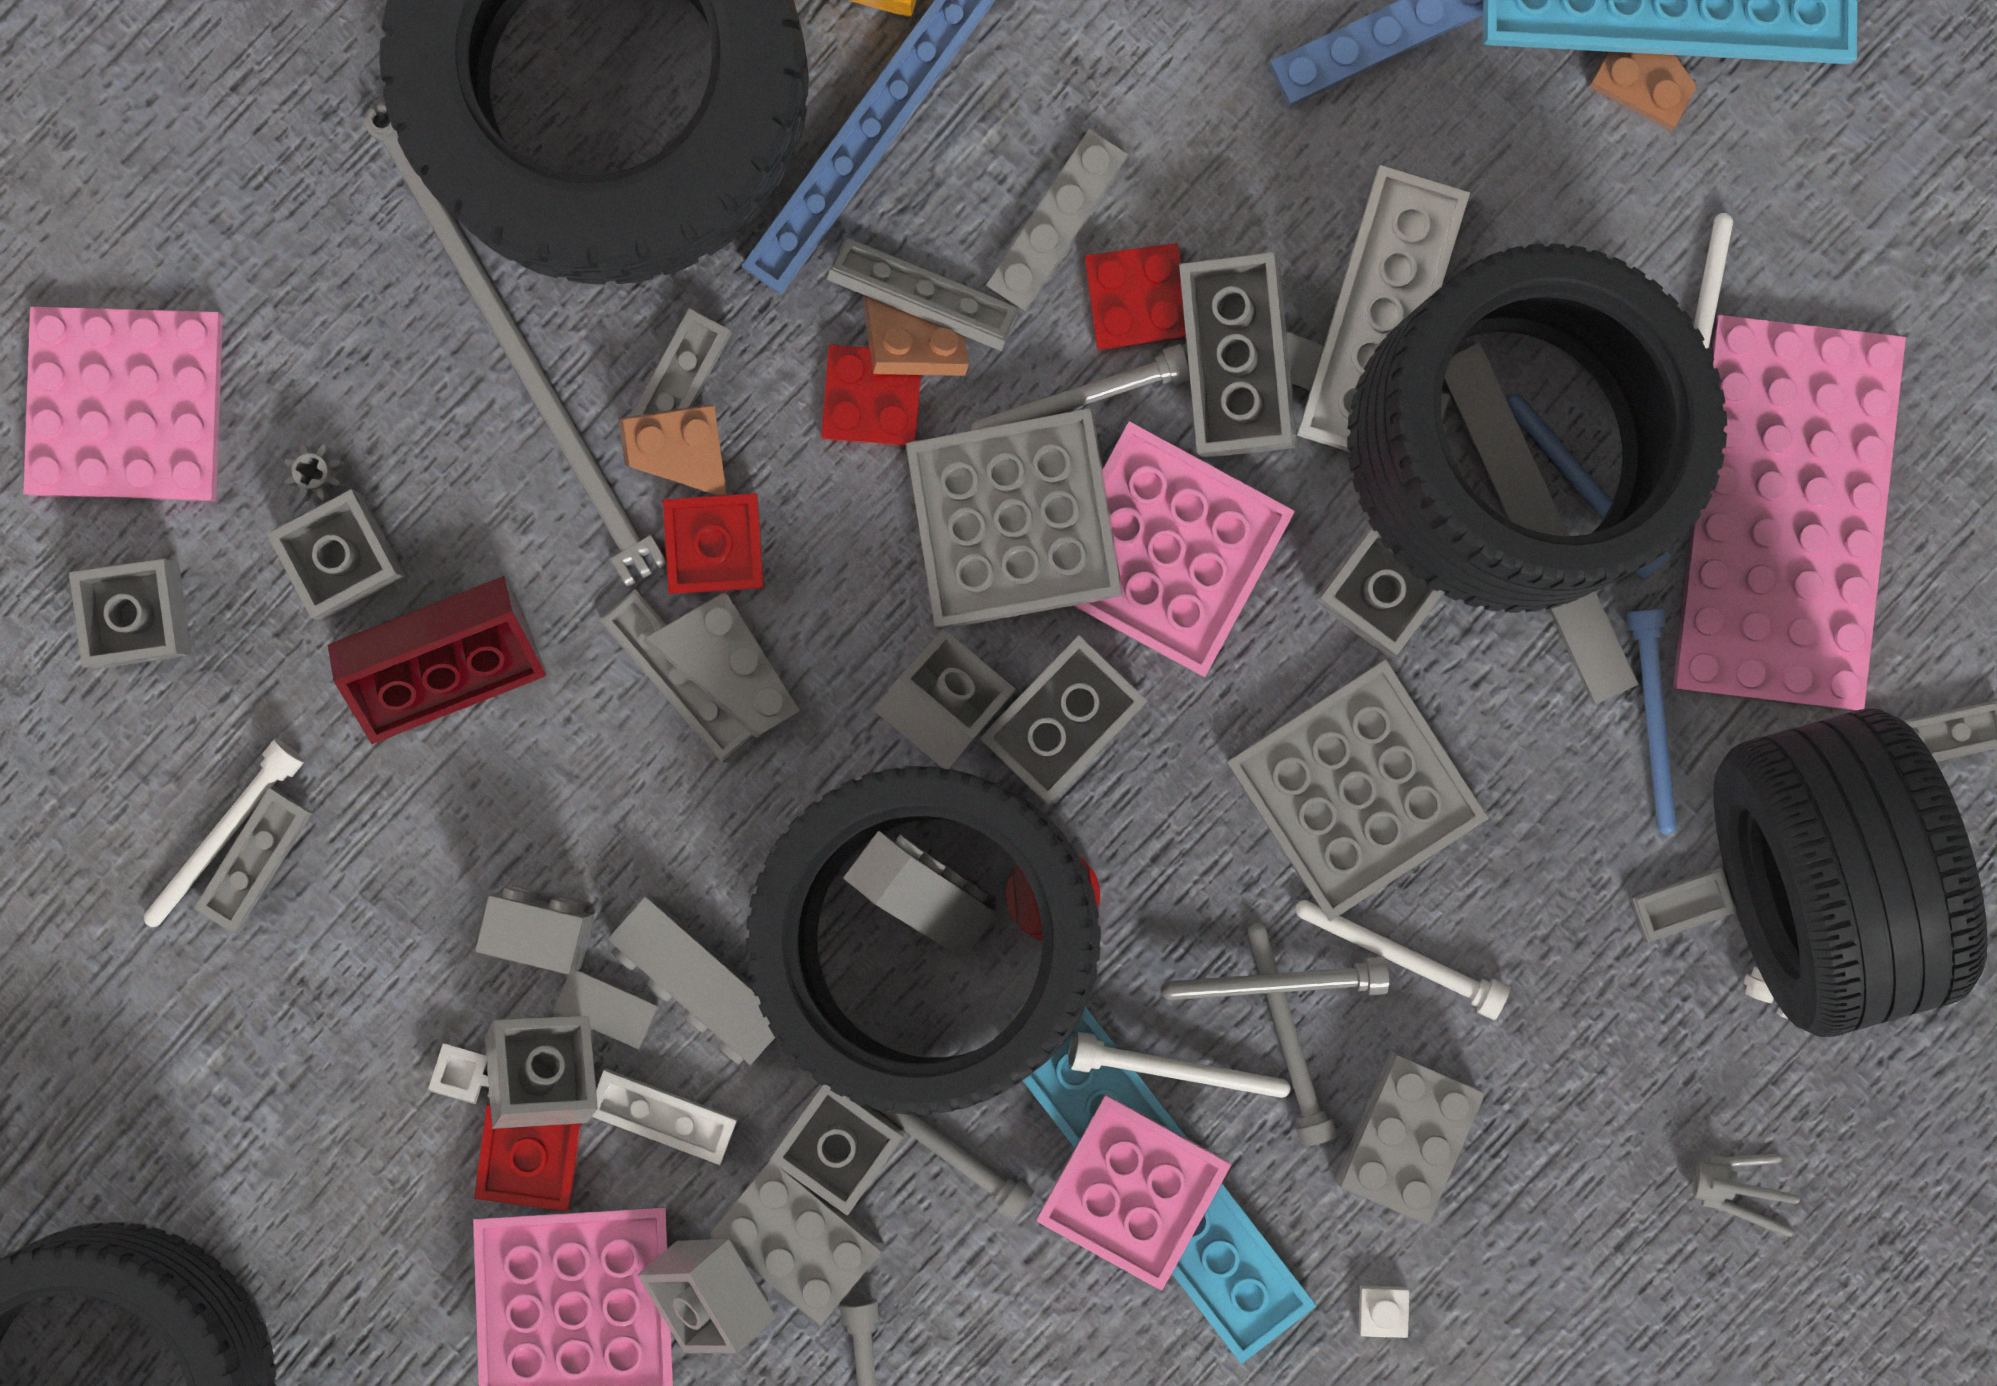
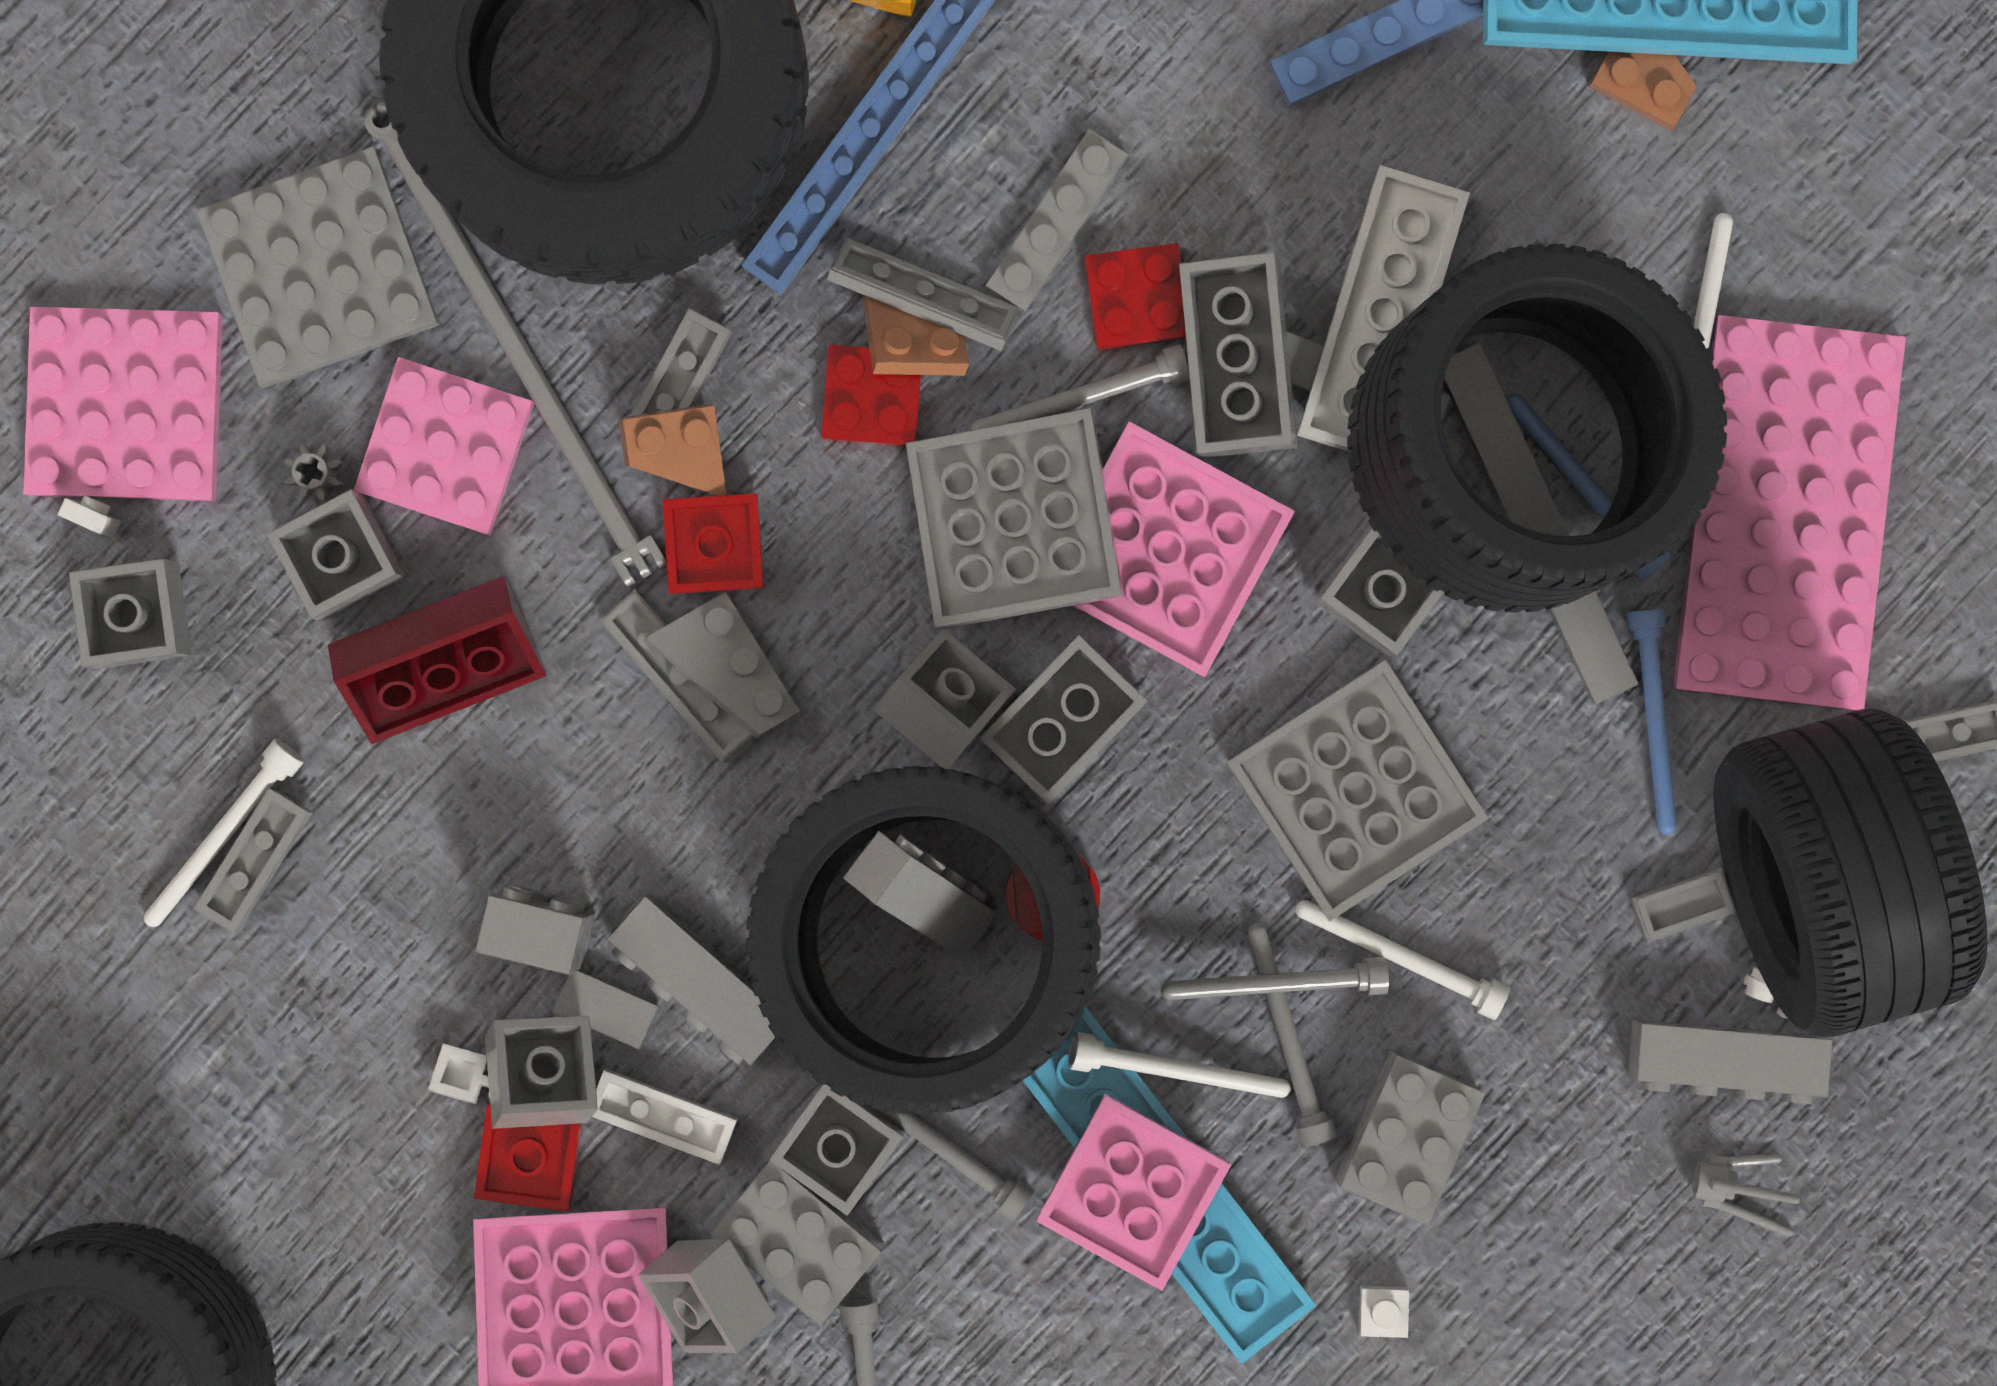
(91, 515): none -> white plate
(317, 267): none -> light grey plate
(444, 446): none -> bright pink plate
(1729, 1059): none -> light grey brick

